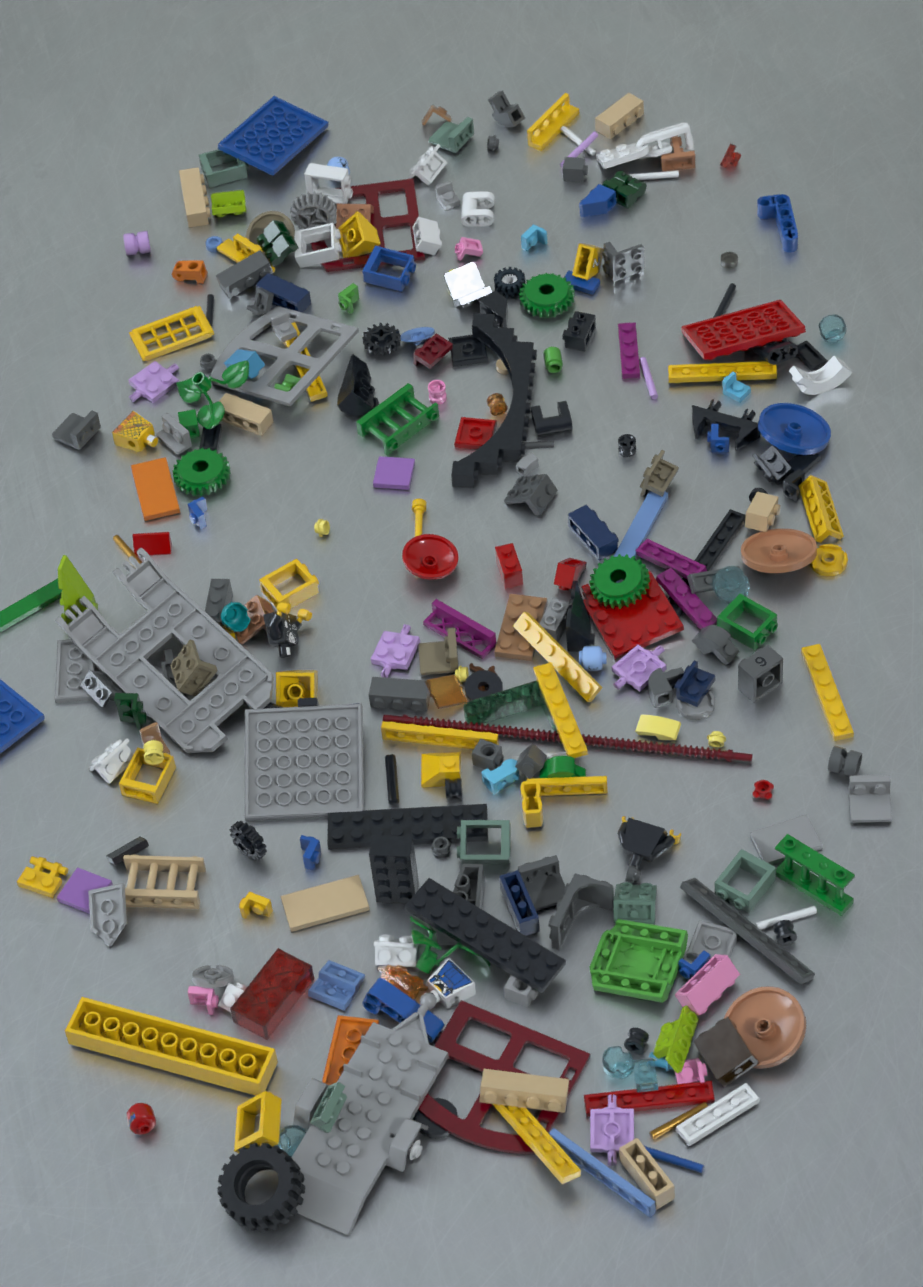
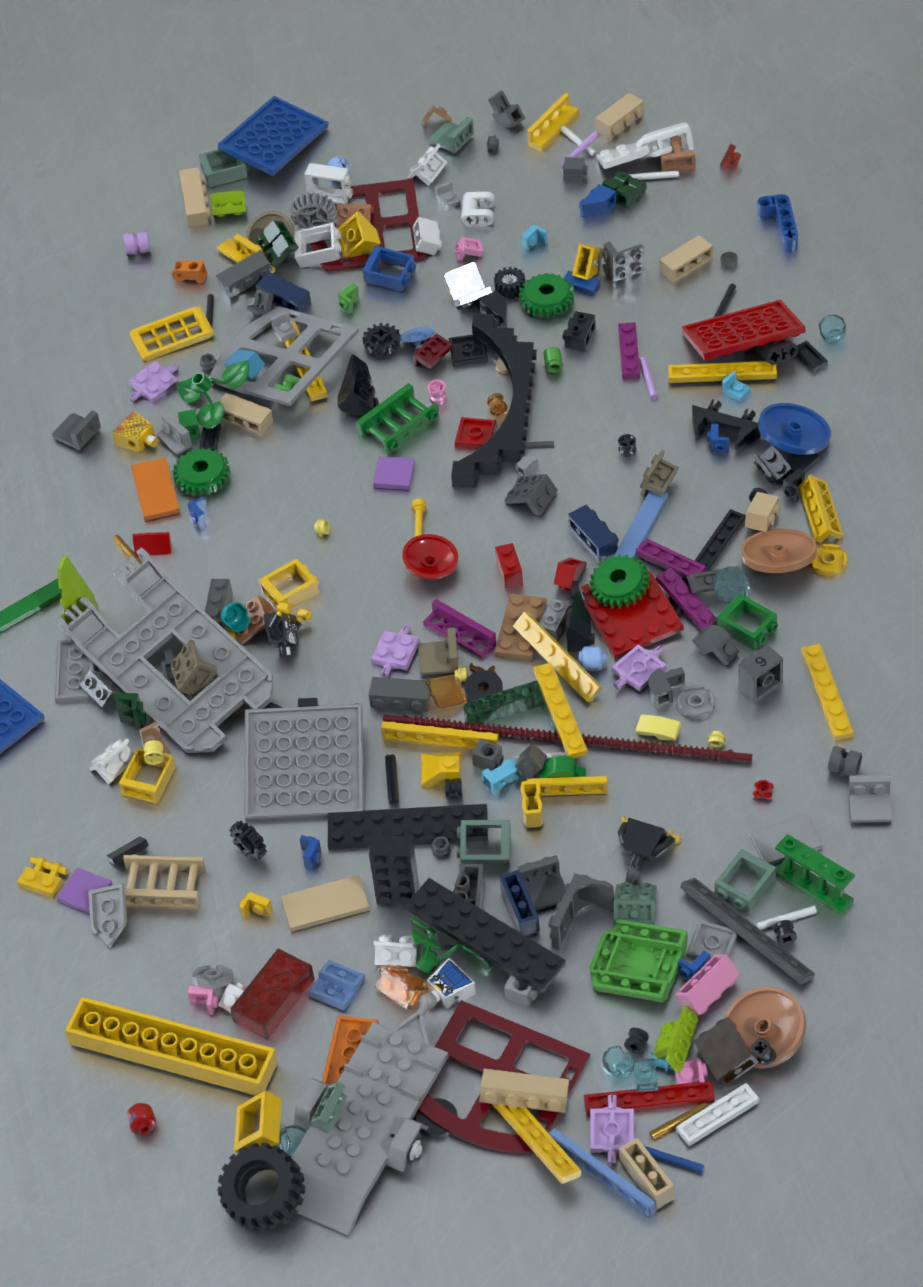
(212, 243): medium blue tile -> none
(295, 685): yellow slope -> none
(399, 1006): blue beam -> none
(552, 424): black connector -> none
(686, 258): none -> tan brick
(693, 684): dark blue bracket -> none
(766, 1051): none -> black bush
(823, 379): white arch -> none

